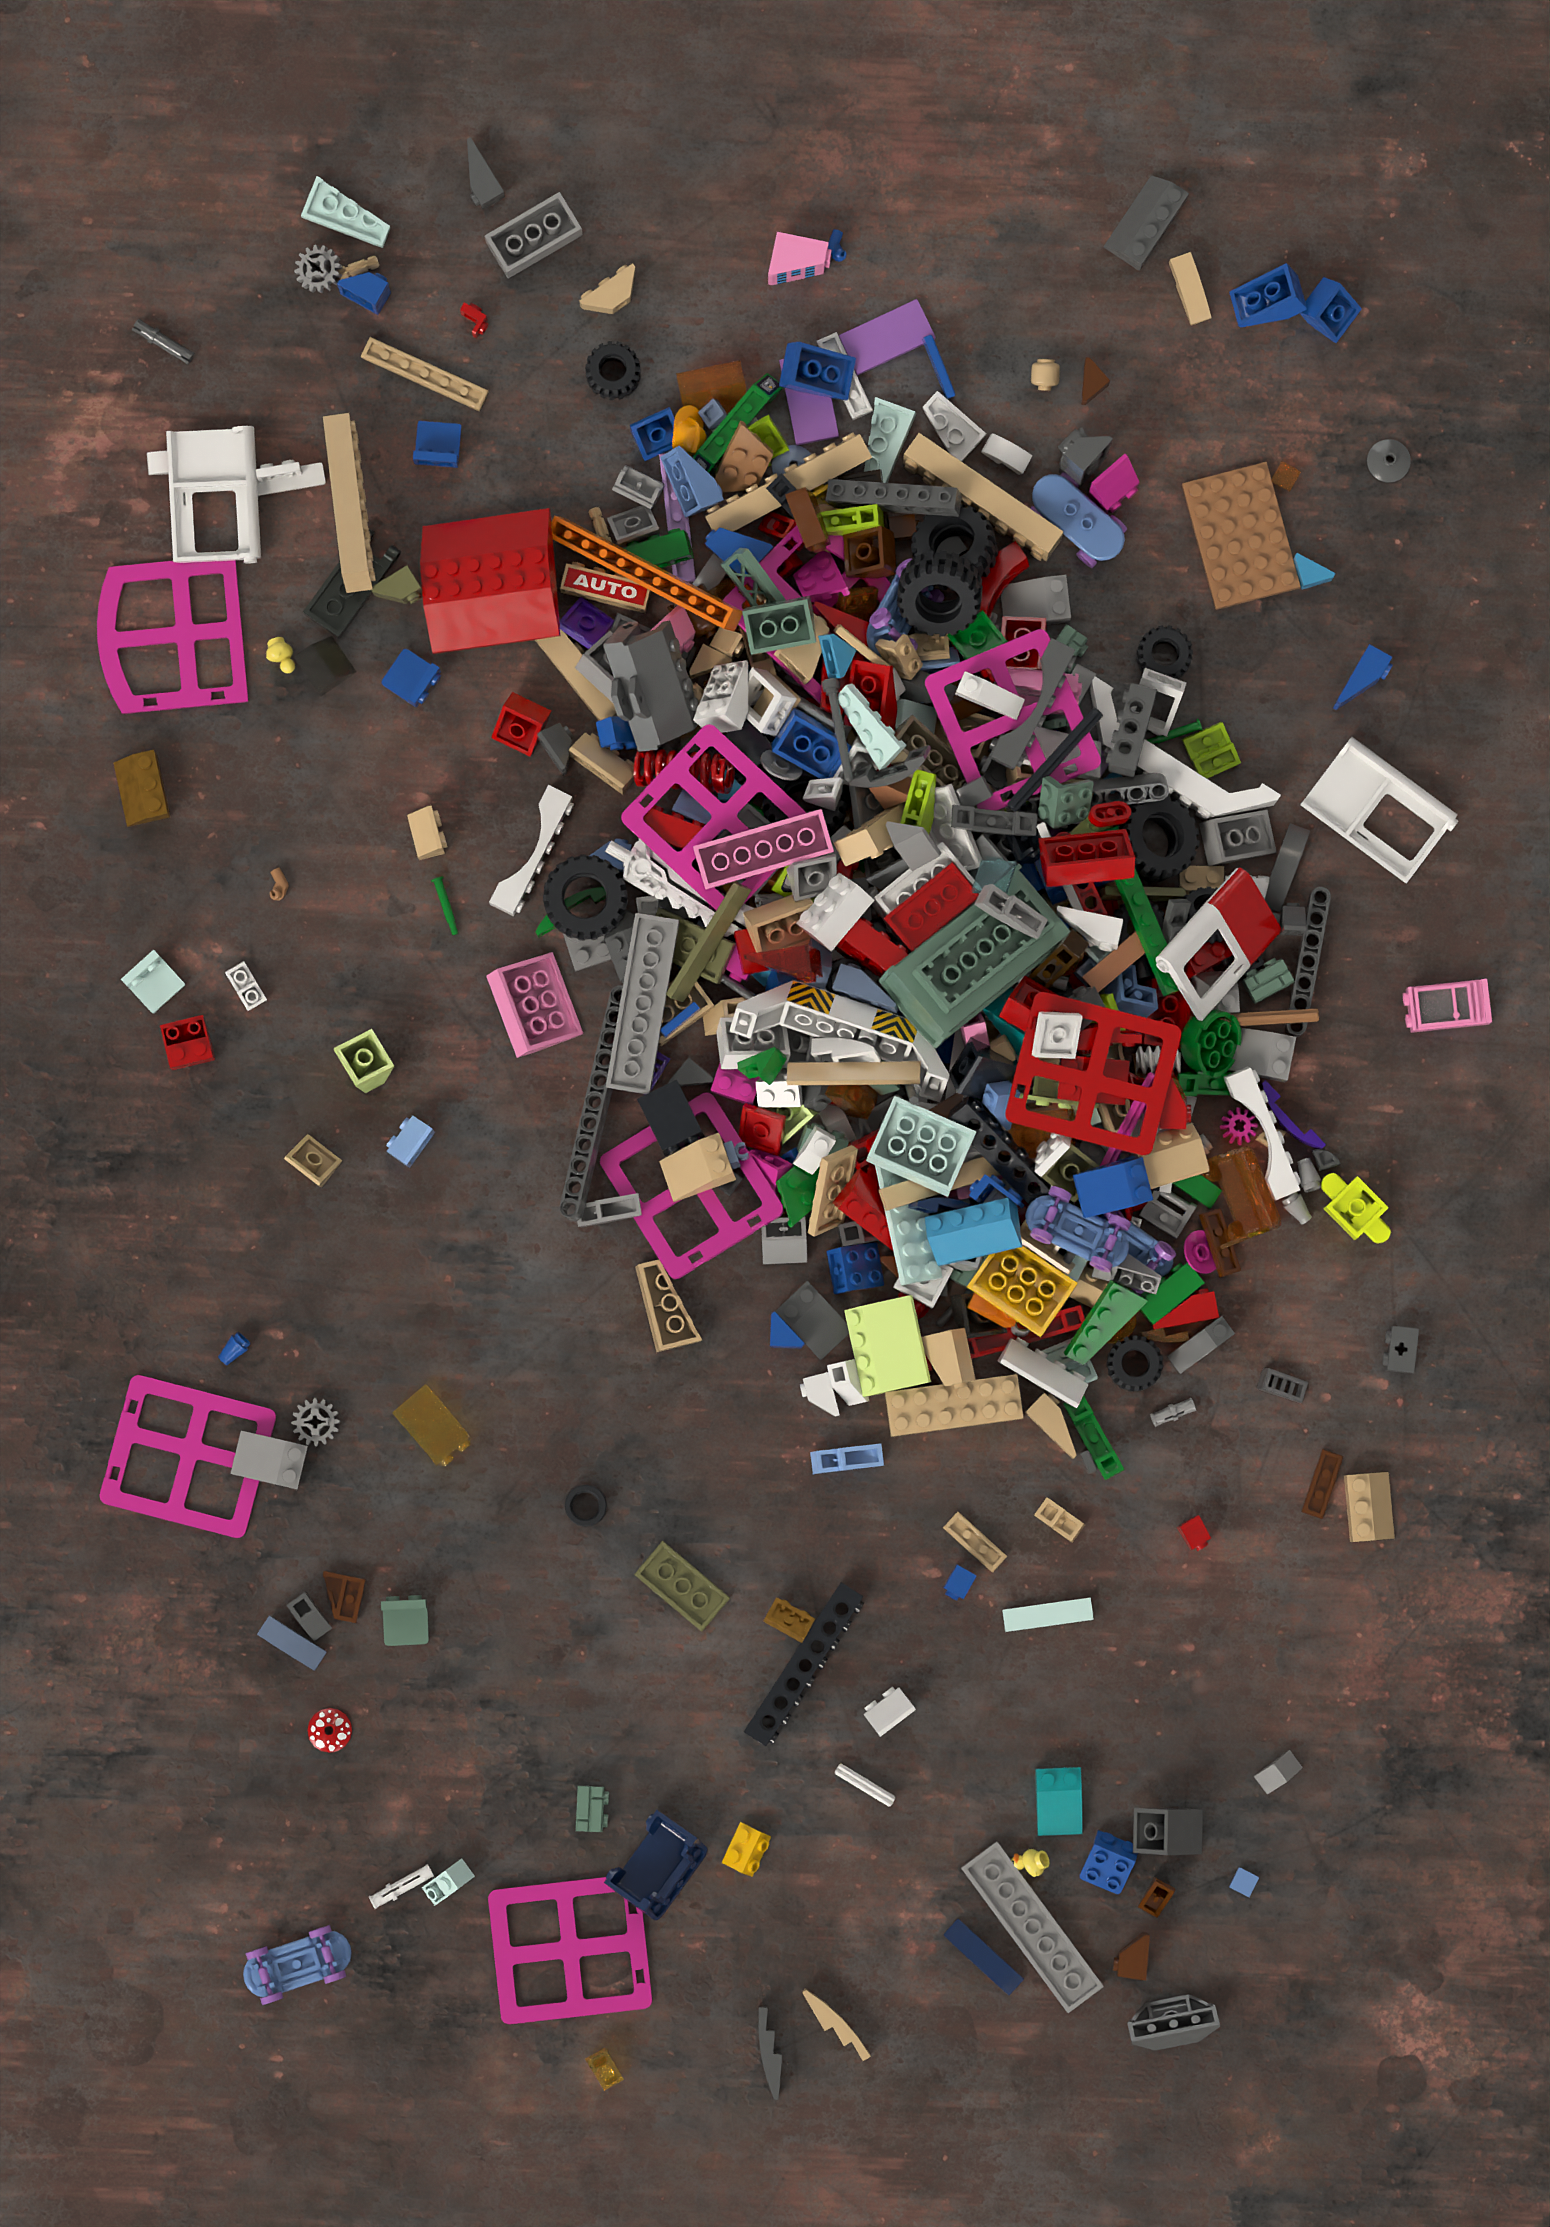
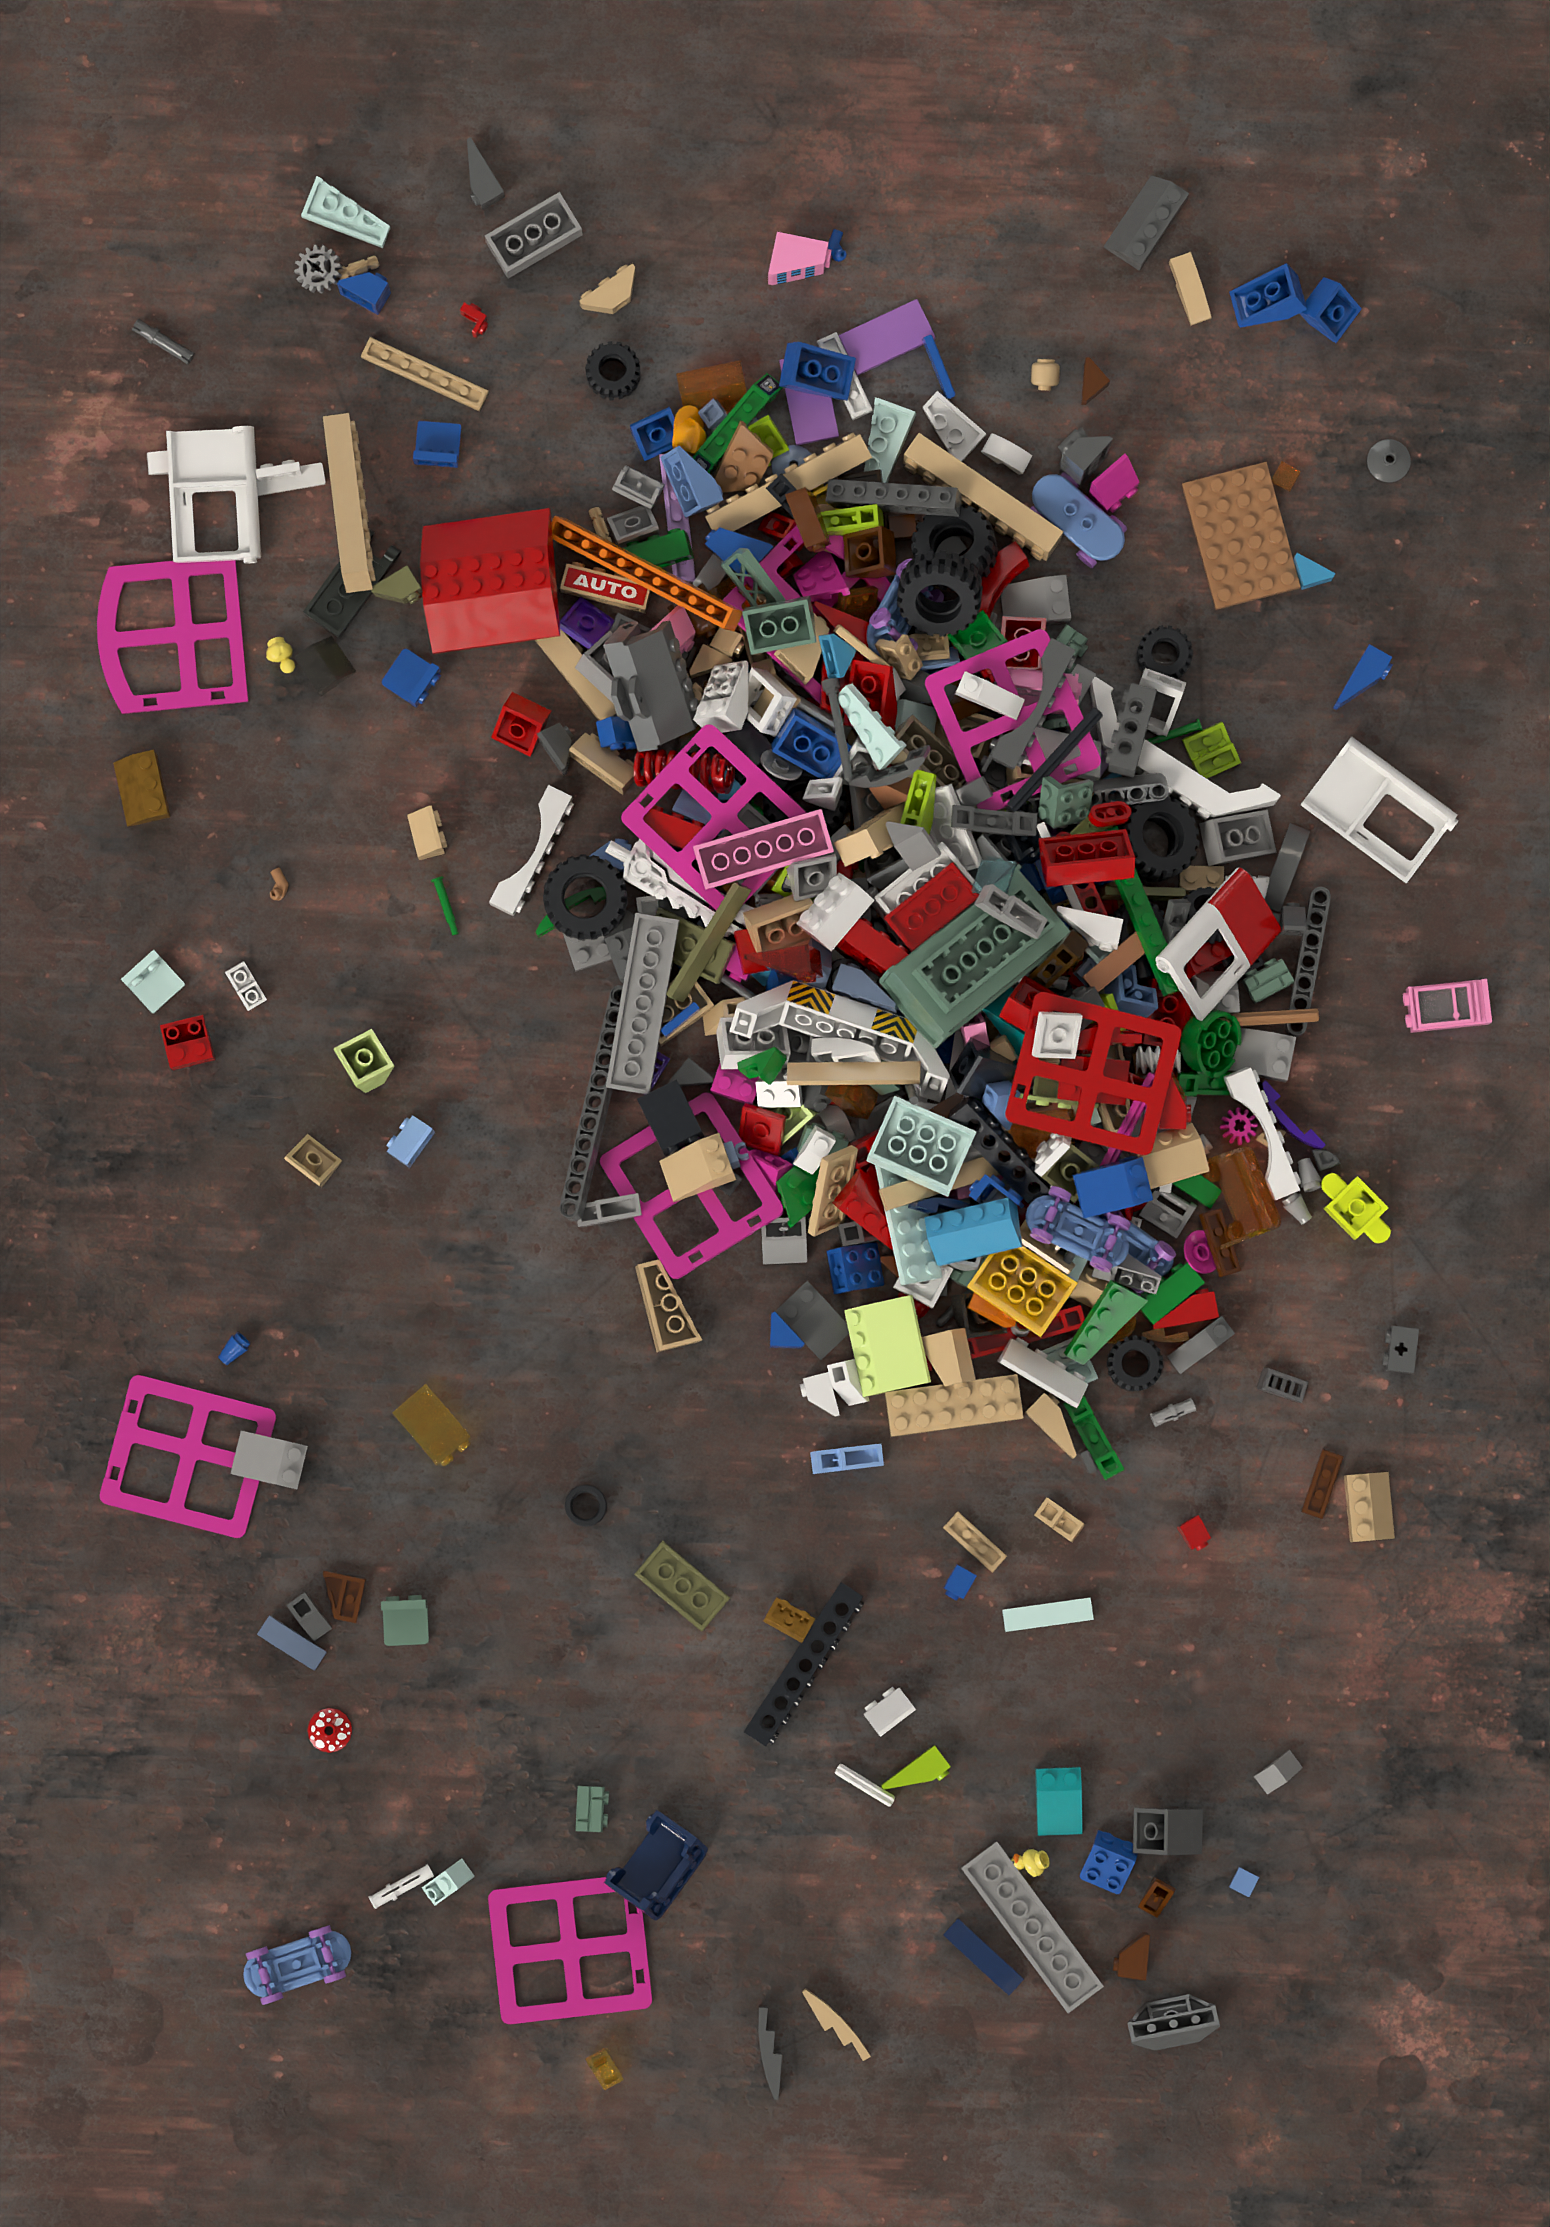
(315, 1411): light grey gear -> none
(534, 1004): bright pink slope -> none
(746, 1849): yellow bracket -> none
(922, 1769): none -> lime slope

